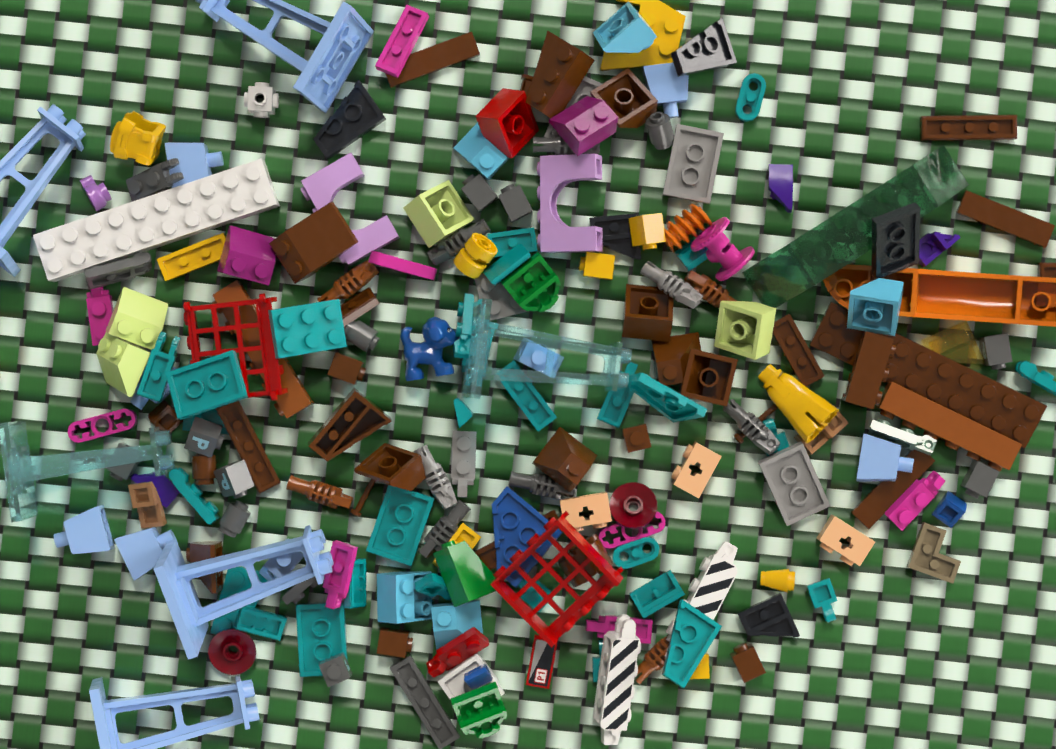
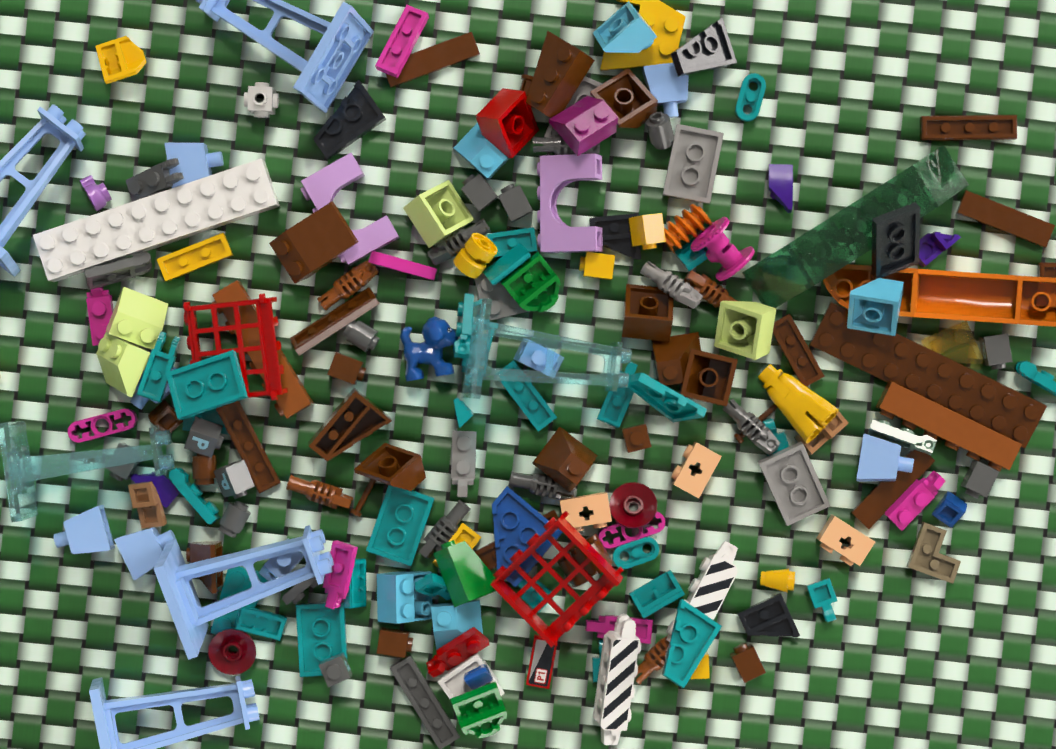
(120, 59): none -> yellow slope
(137, 139): yellow piece -> none
(247, 255): magenta slope -> none
(307, 328): teal plate -> none
(437, 479): light grey hinge -> none
(869, 370): reddish brown wedge -> none

